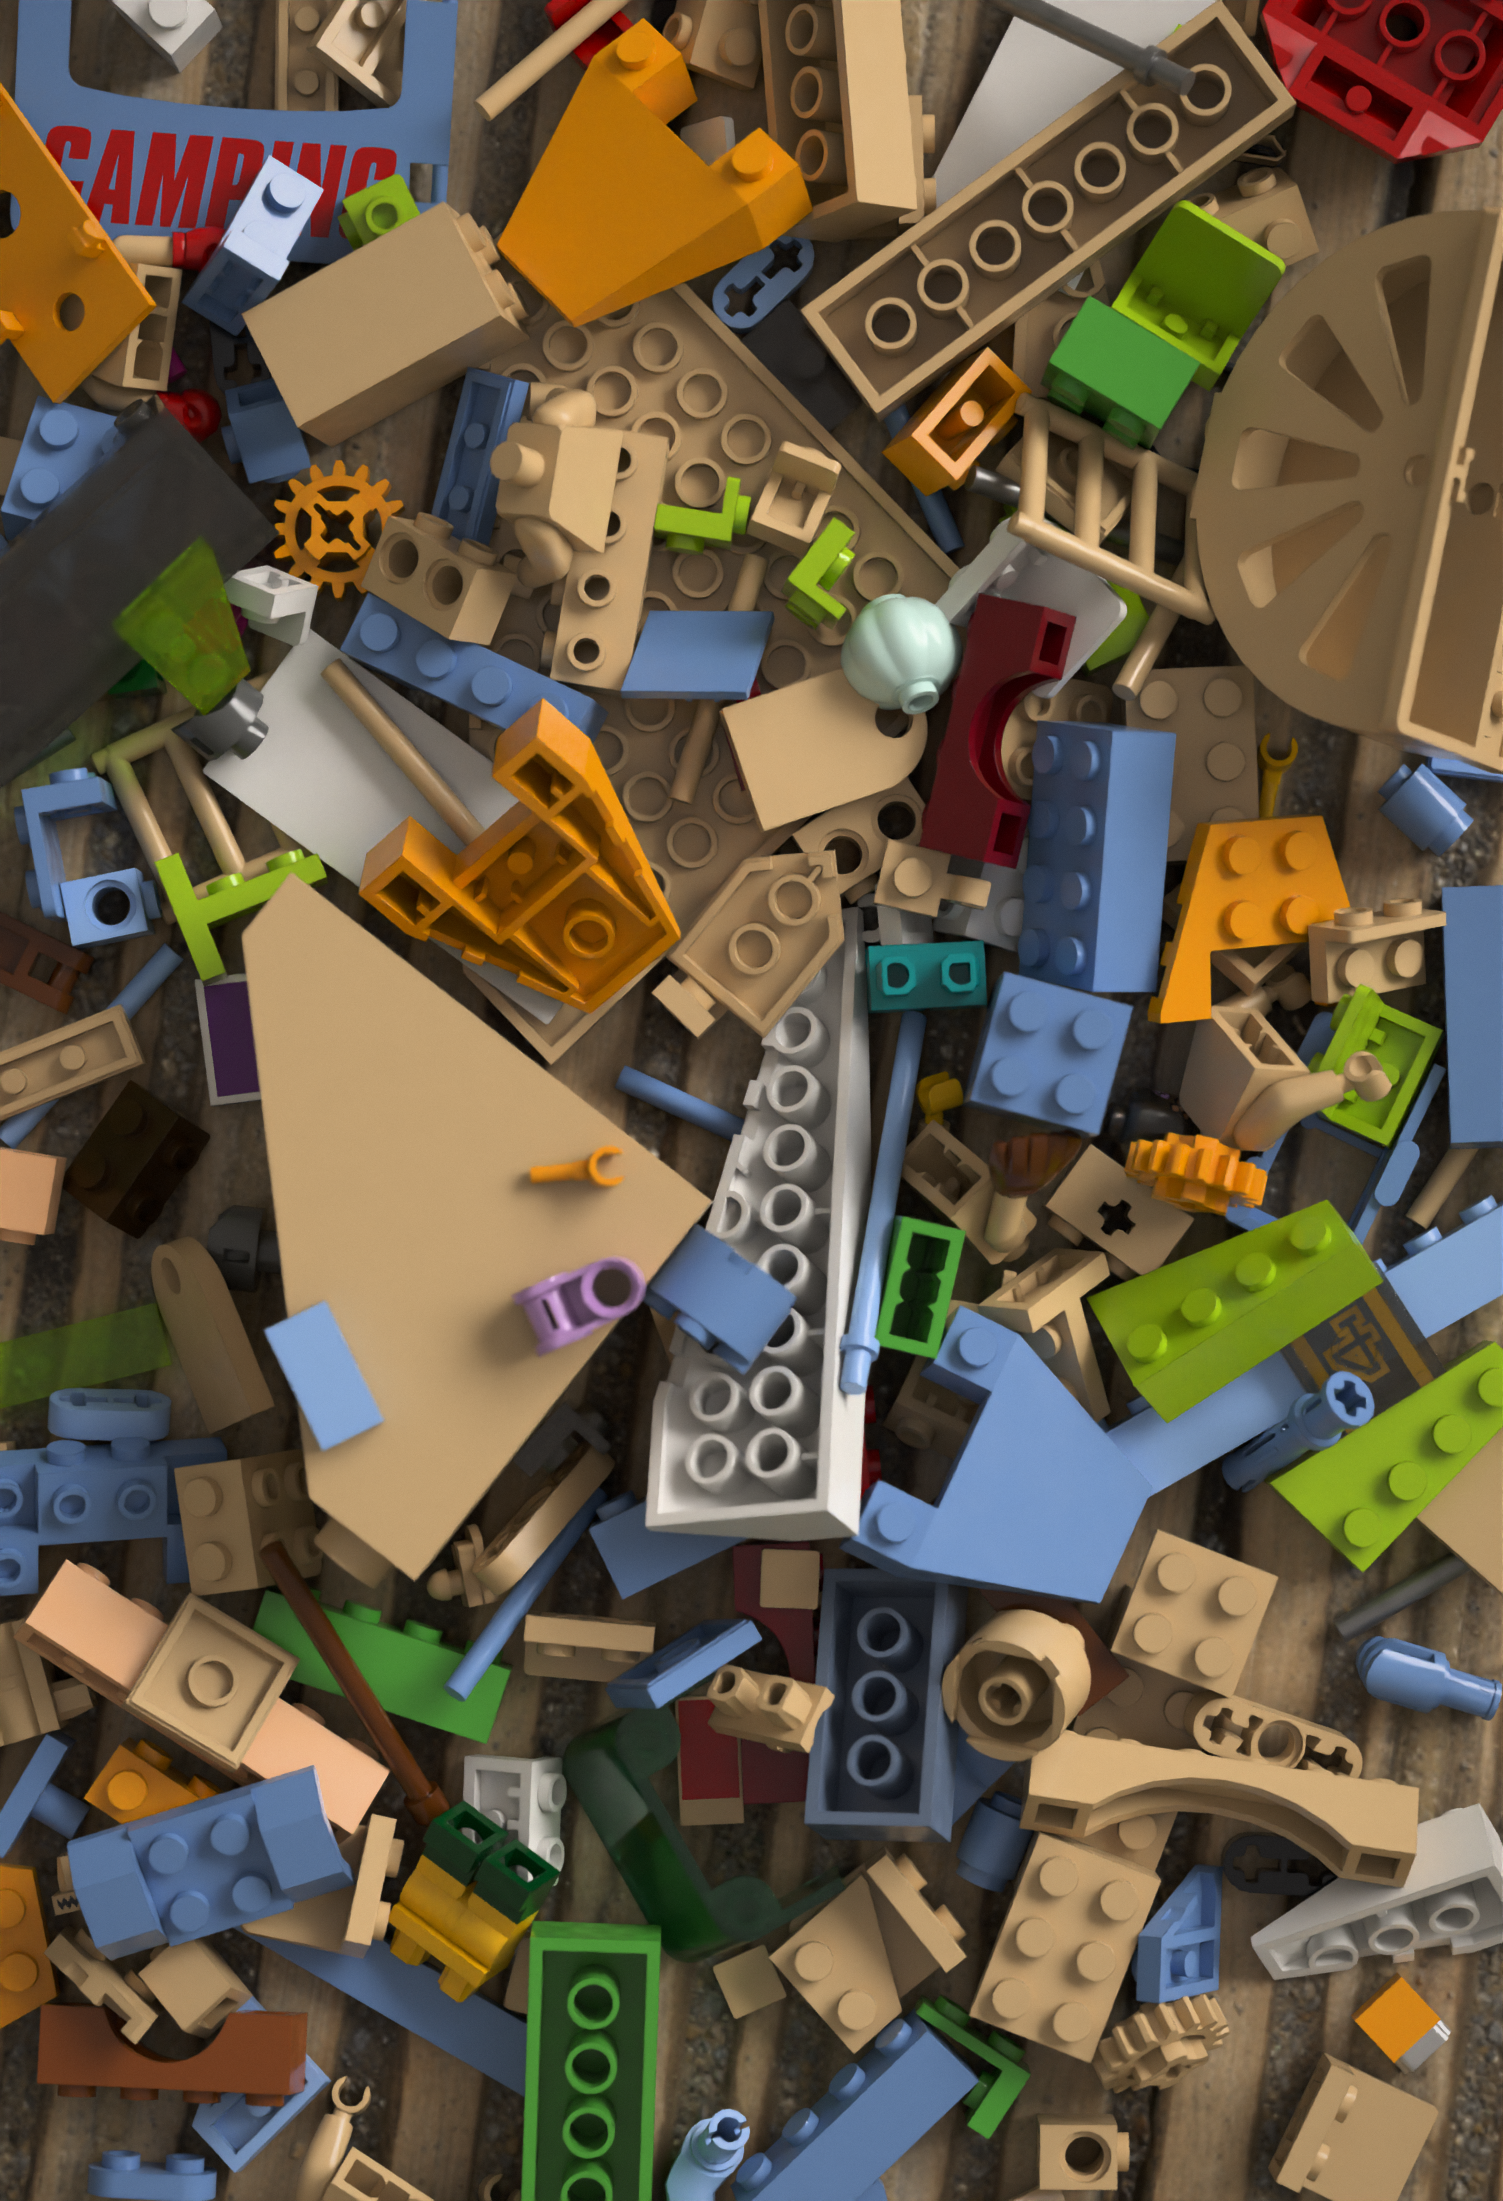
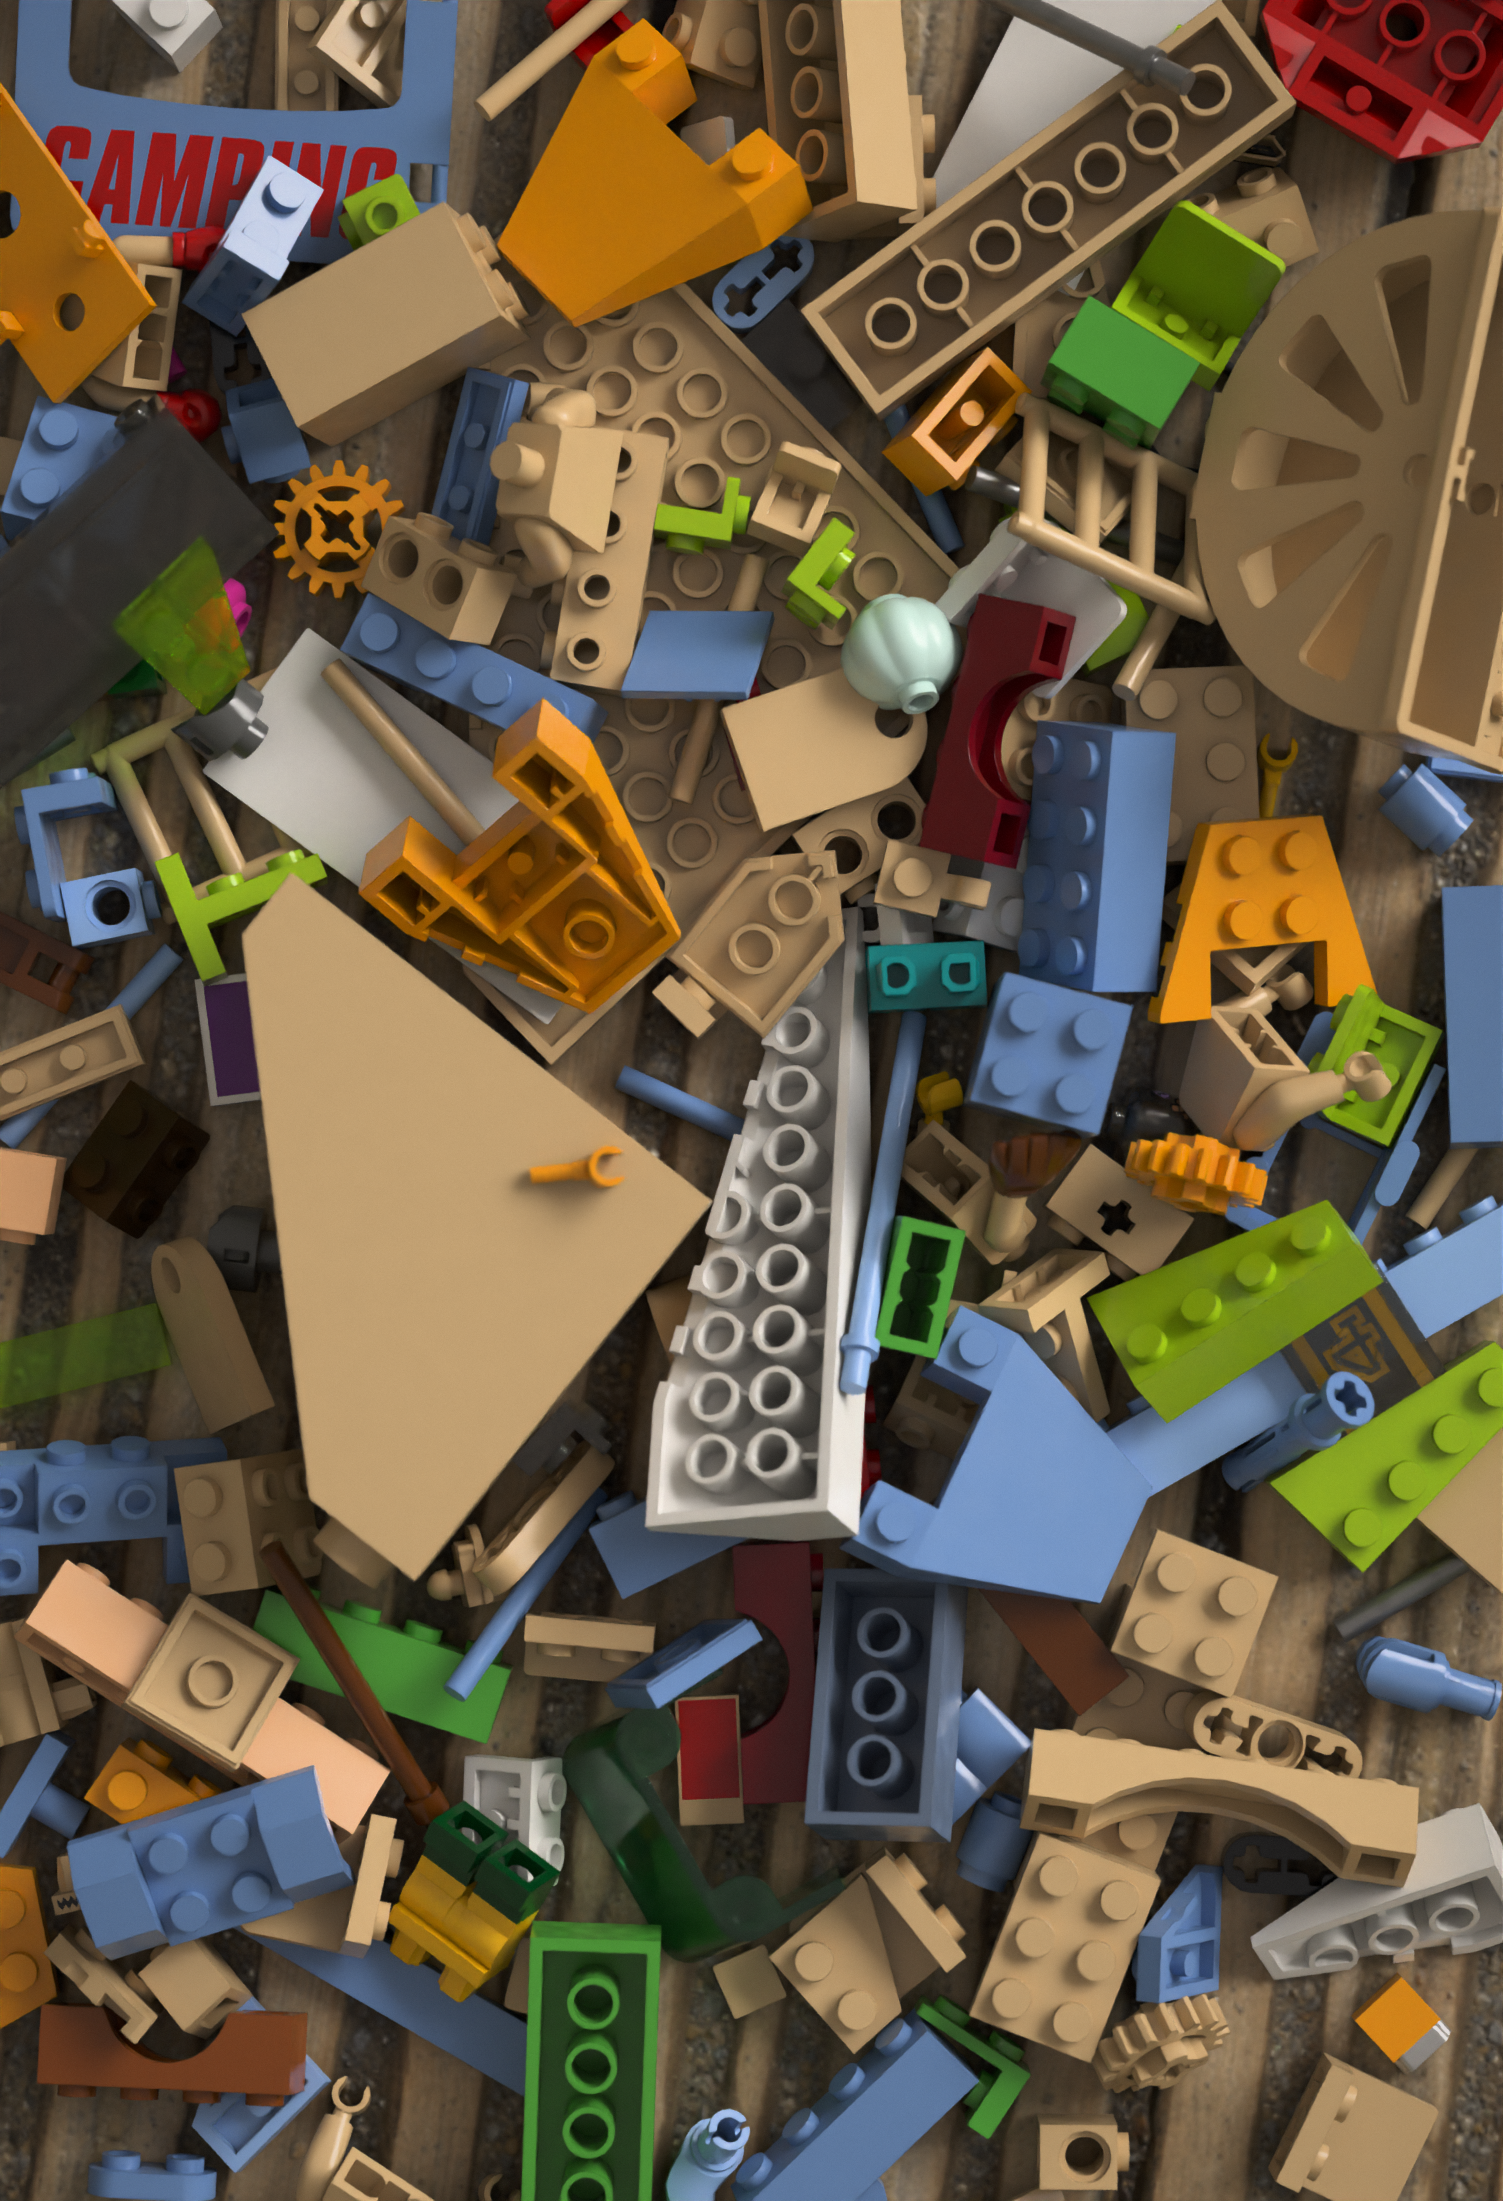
(108, 1414): light blue beam -> none
(274, 602): white bracket -> none
(324, 1375): light blue tile -> none
(576, 1303): lavender piece -> none
(719, 1298): medium blue brick -> none
(767, 1708): tan hips -> none
(789, 1578): tan piece -> none
(1017, 1684): tan brick -> none
(1370, 949): tan bracket -> none

